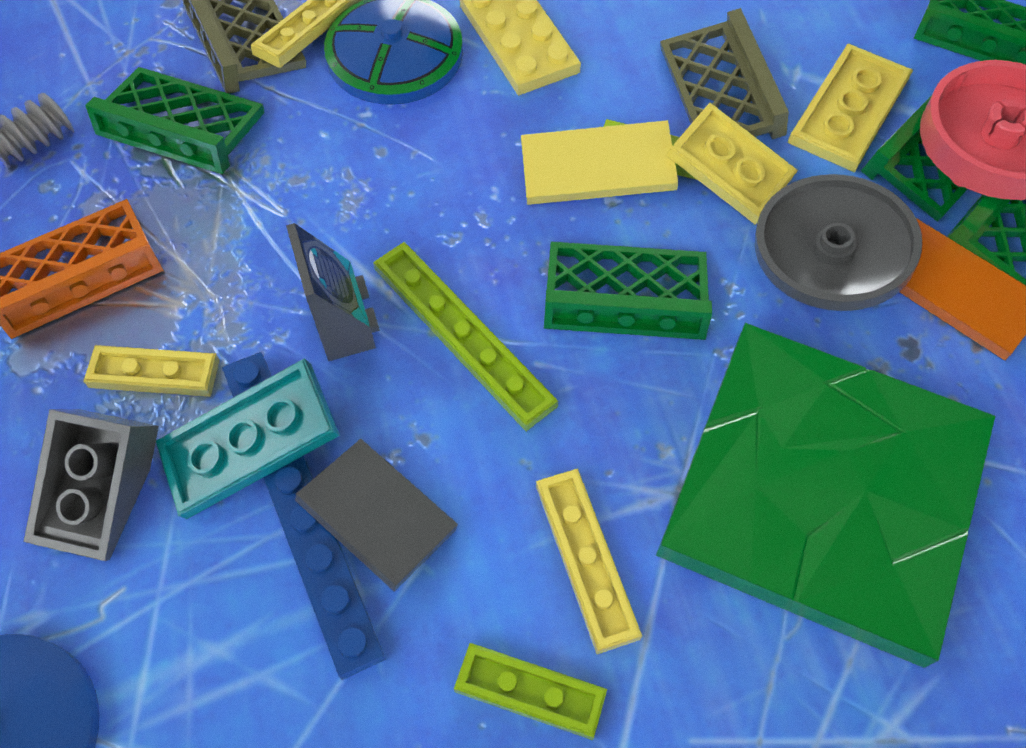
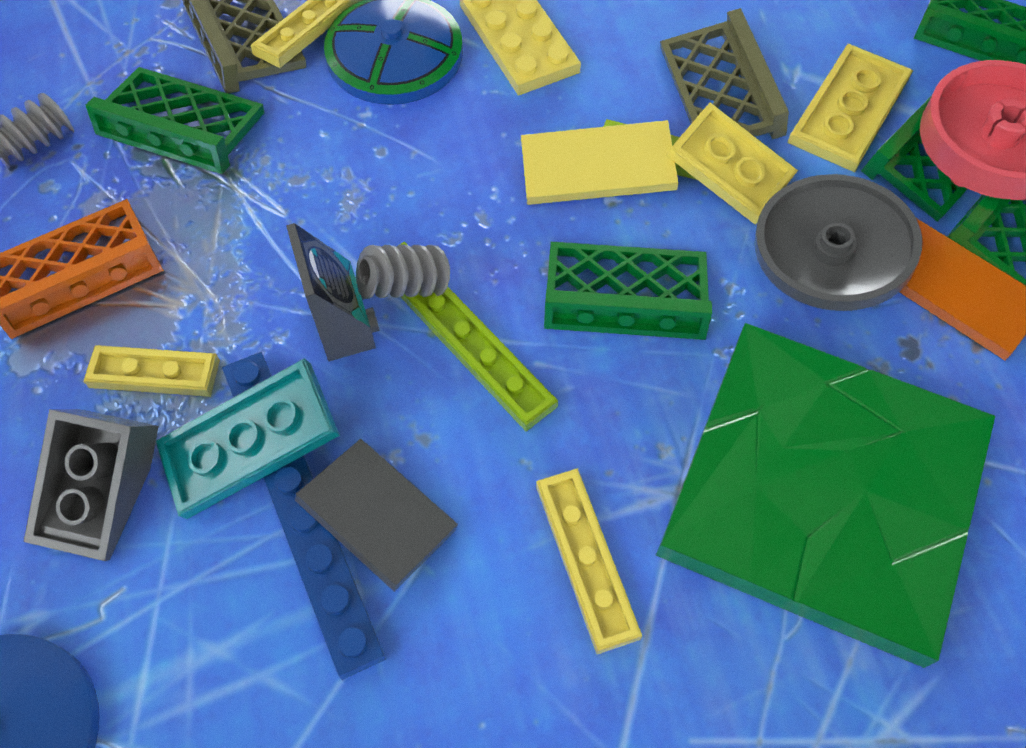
(402, 271): none -> light grey piece
(530, 691): lime tile -> none

